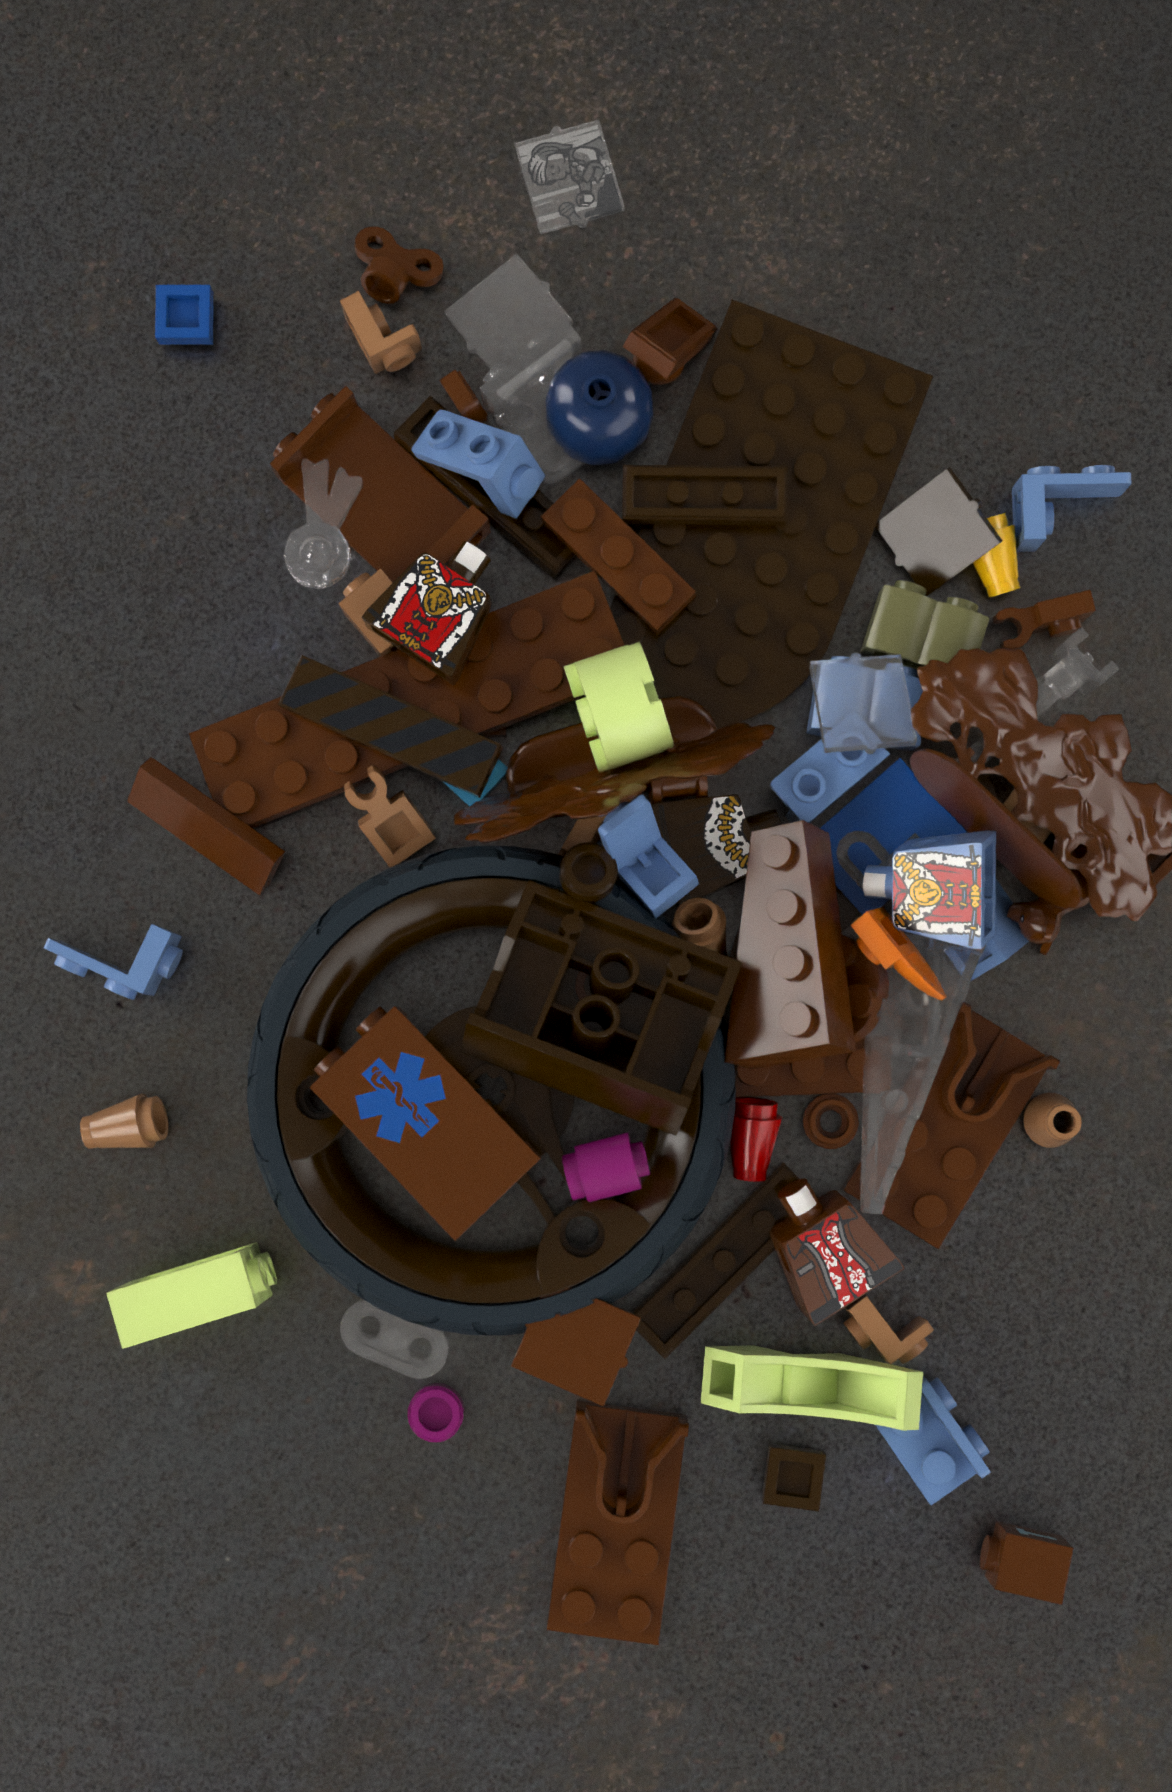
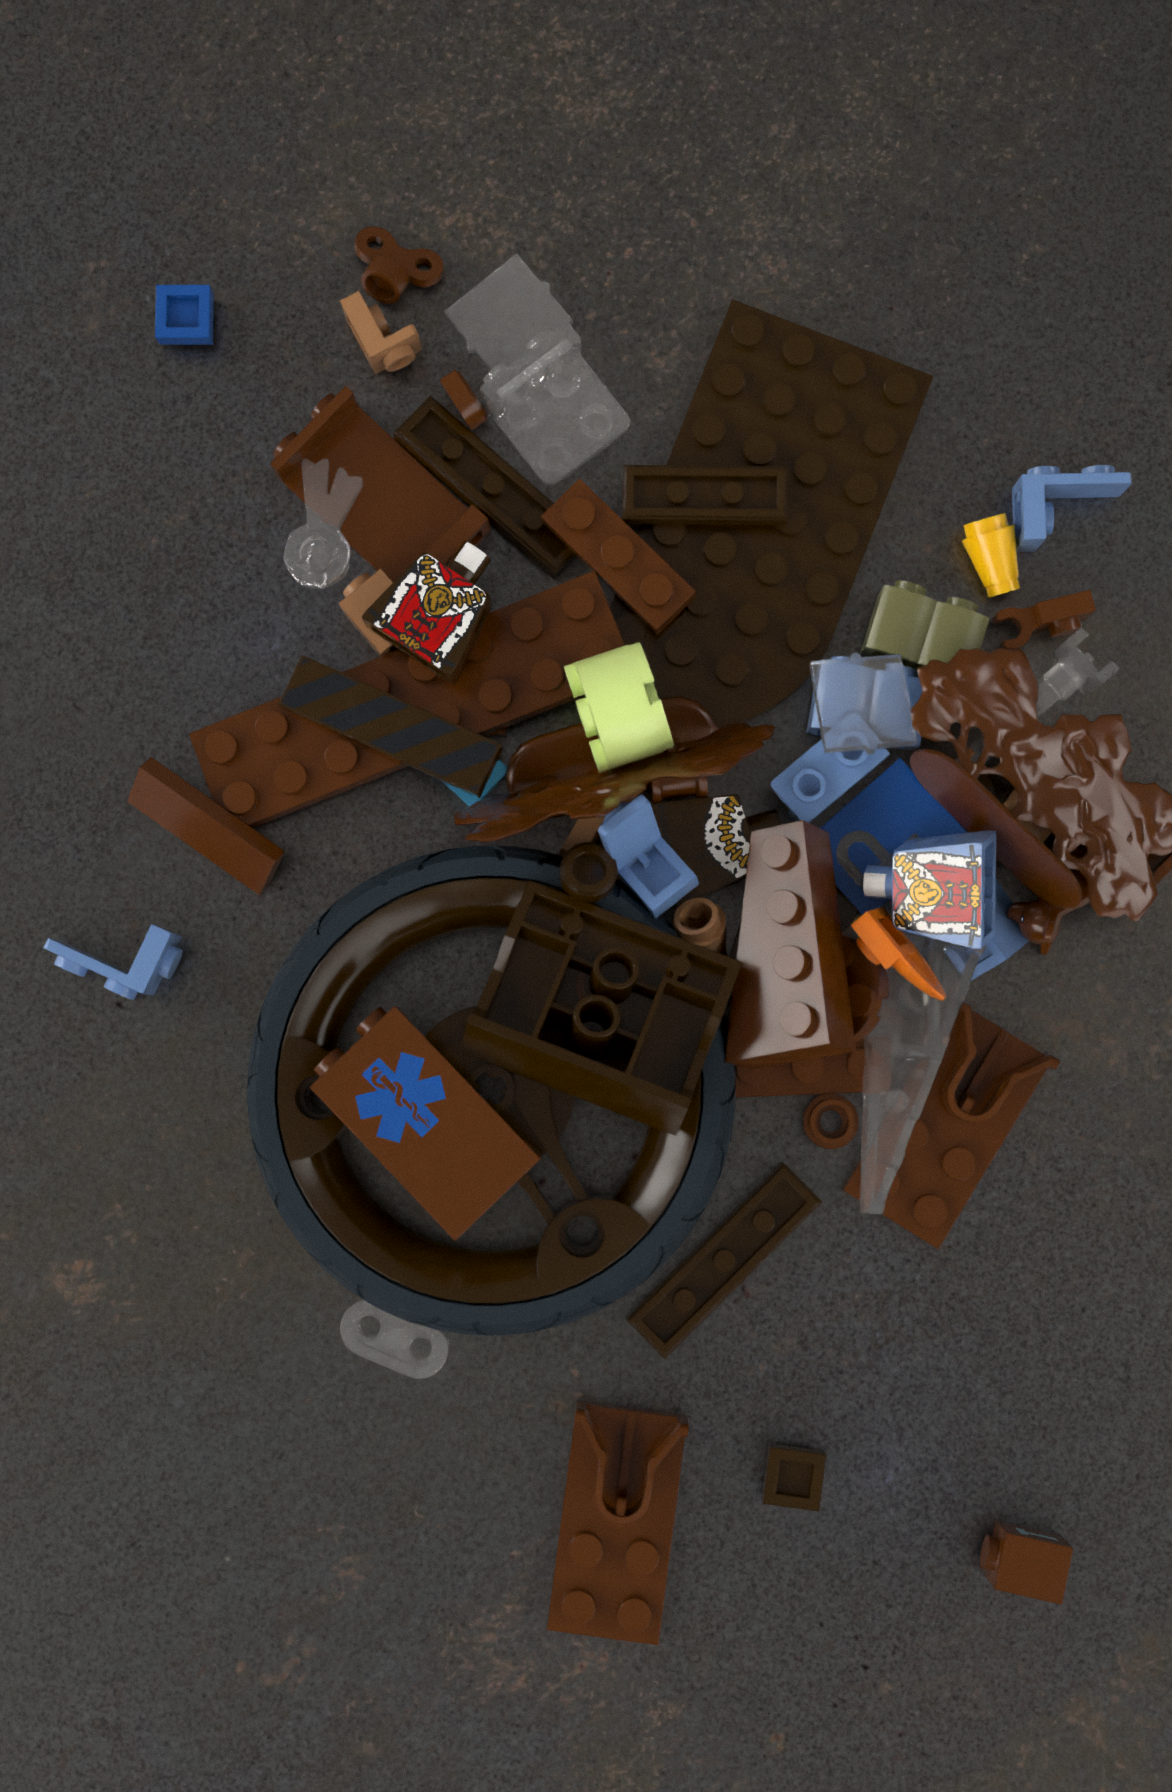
(128, 1124): medium nougat cone -> none
(191, 1294): yellowish green window -> none
(391, 823): medium nougat plate -> none
(435, 1412): magenta tile -> none
(484, 454): medium blue bracket -> none
(569, 177): clear piece -> none
(579, 1348): reddish brown piece -> none
(596, 428): dark blue cylinder -> none
(605, 1168): magenta brick -> none
(669, 341): reddish brown tile -> none
(753, 1137): red cone -> none
(811, 1385): yellowish green arch -> none
(828, 1251): torso -> none
(870, 1328): medium nougat bracket -> none
(938, 531): piece -> none
(940, 1452): medium blue bracket -> none
(1039, 1120): medium nougat cone -> none

